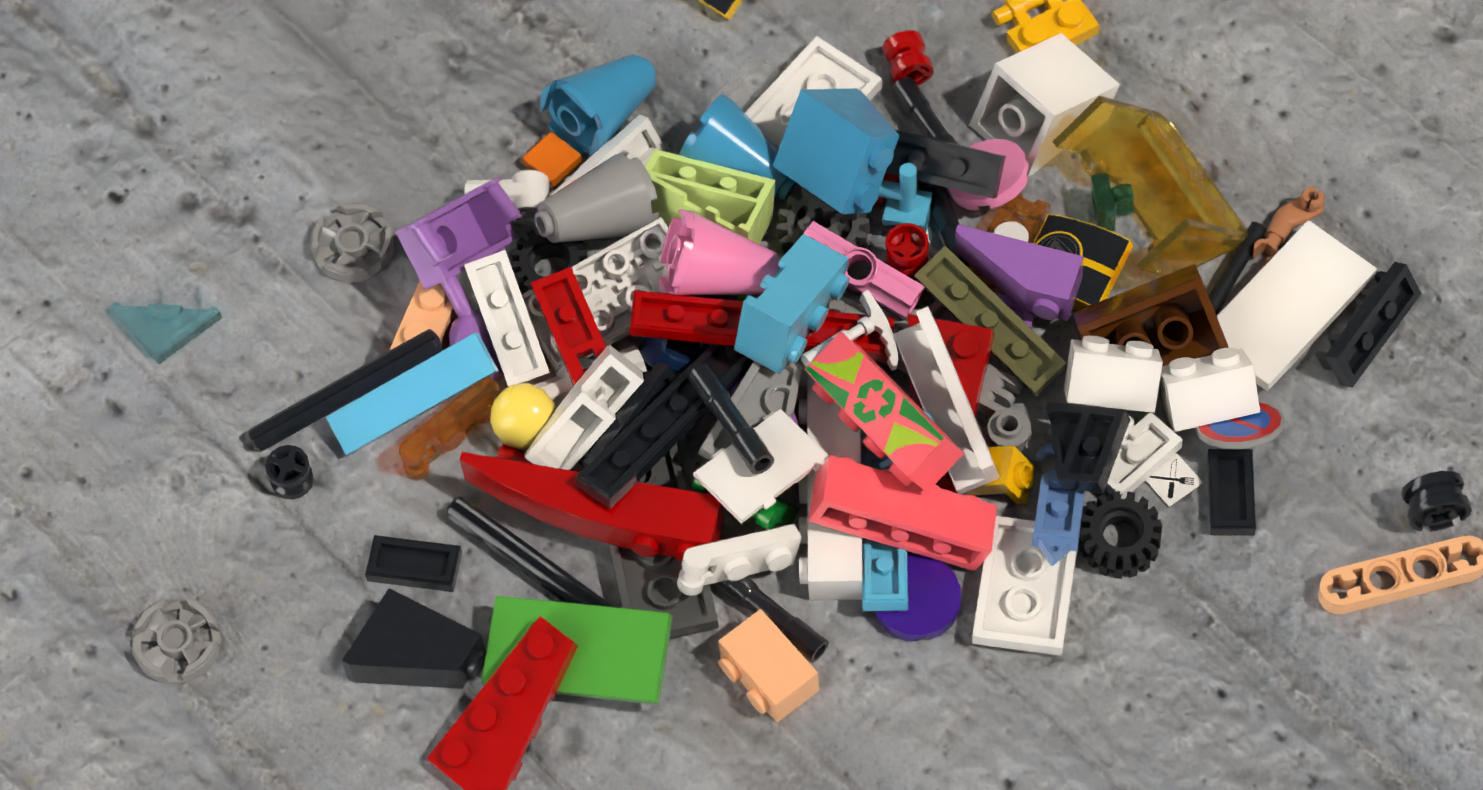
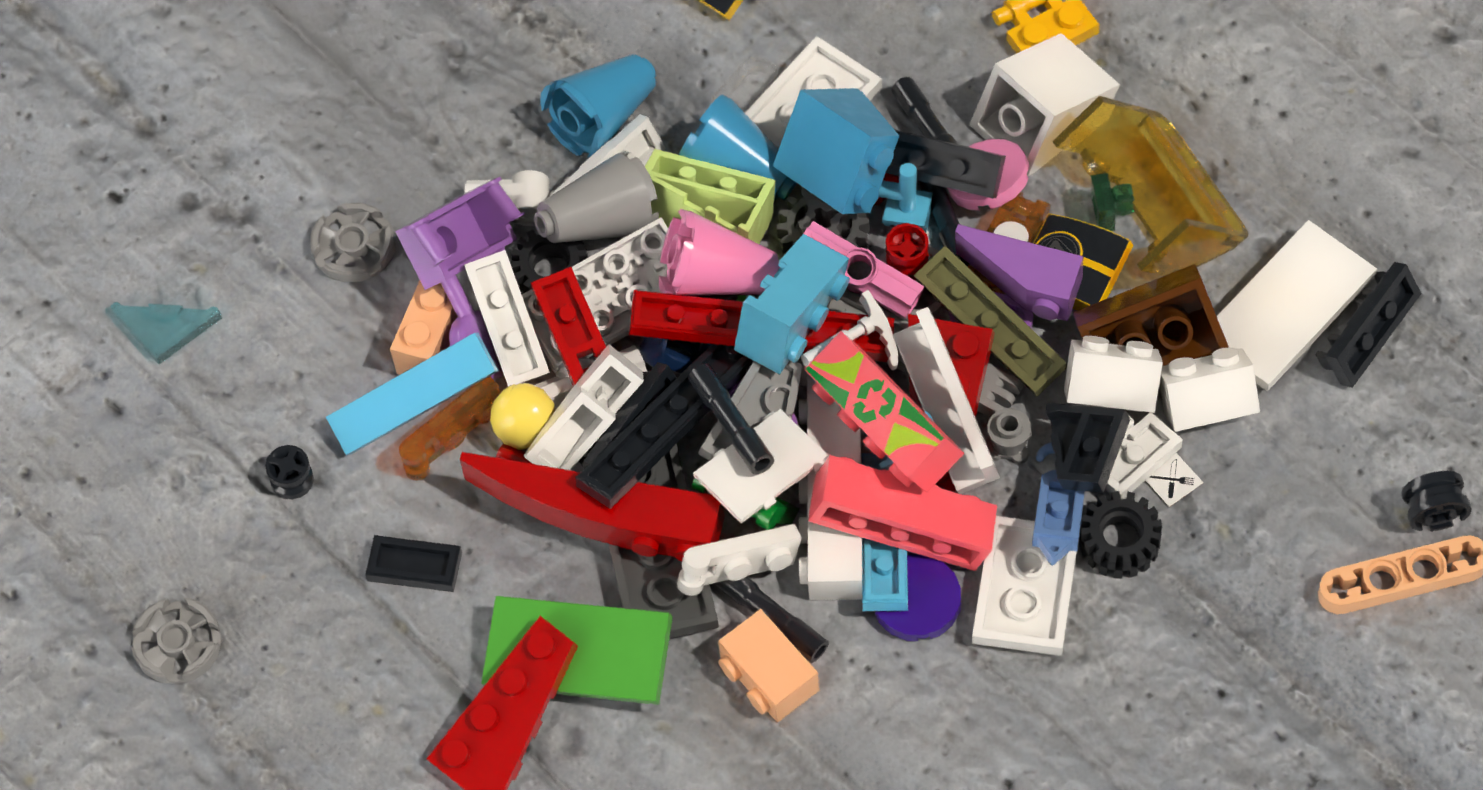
(345, 389): black axle -> none
(413, 647): black slope -> none
(521, 554): black axle -> none
(552, 158): orange tile -> none
(907, 56): red wheel -> none
(1015, 475): yellow bracket -> none
(1231, 492): black tile -> none
(1235, 266): black bar -> none
(1244, 431): piece -> none
(1287, 218): nougat arm -> none

